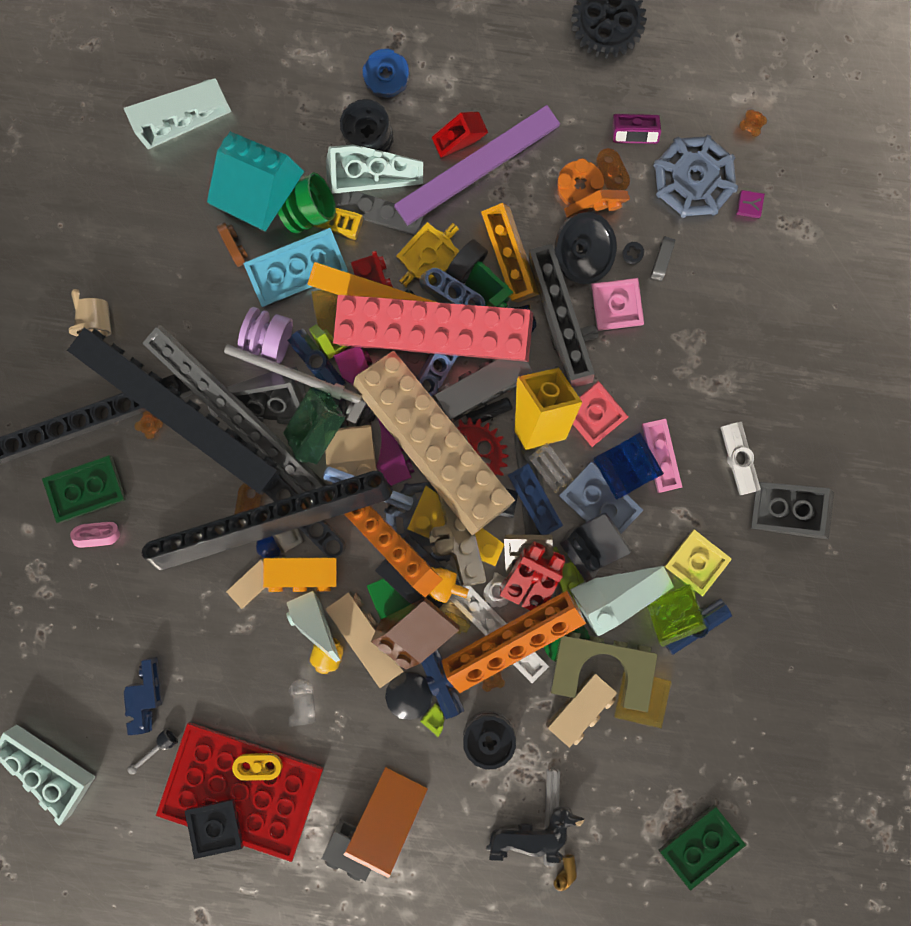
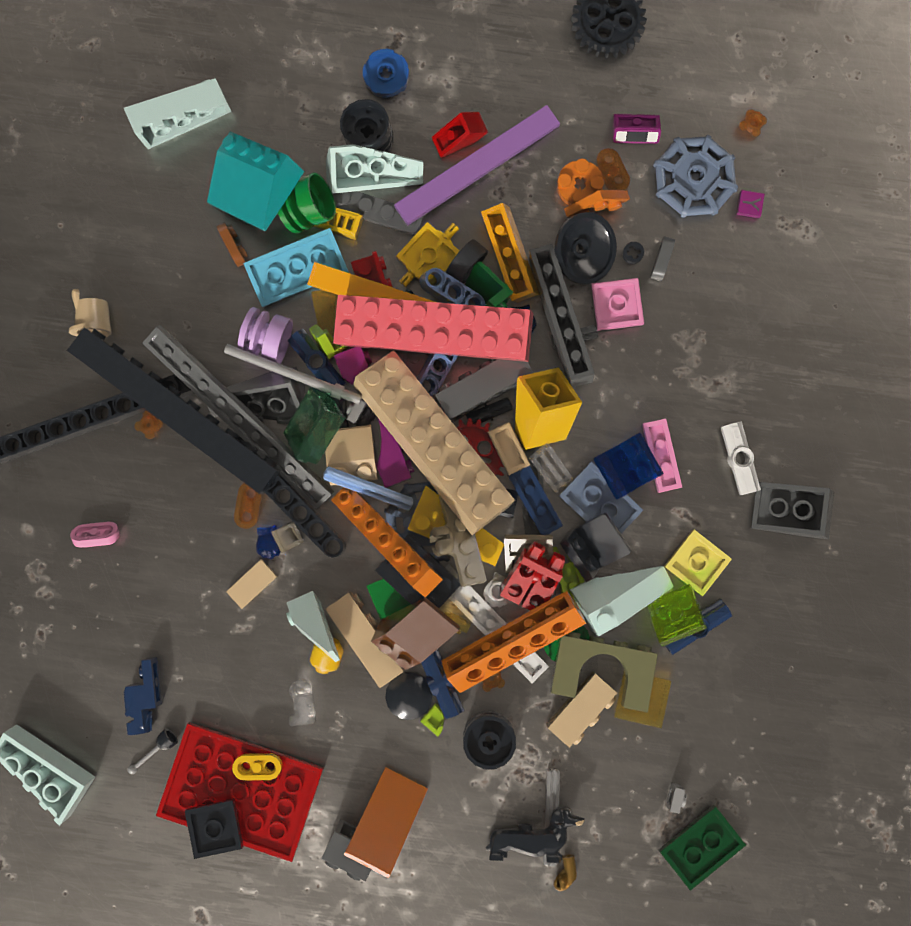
(84, 489): dark green plate -> none
(268, 520): black beam -> none
(299, 573): light orange brick -> none
(447, 586): light orange piece -> none
(508, 448): none -> tan tile
(598, 414): coral plate -> none
(676, 798): none -> light grey plate

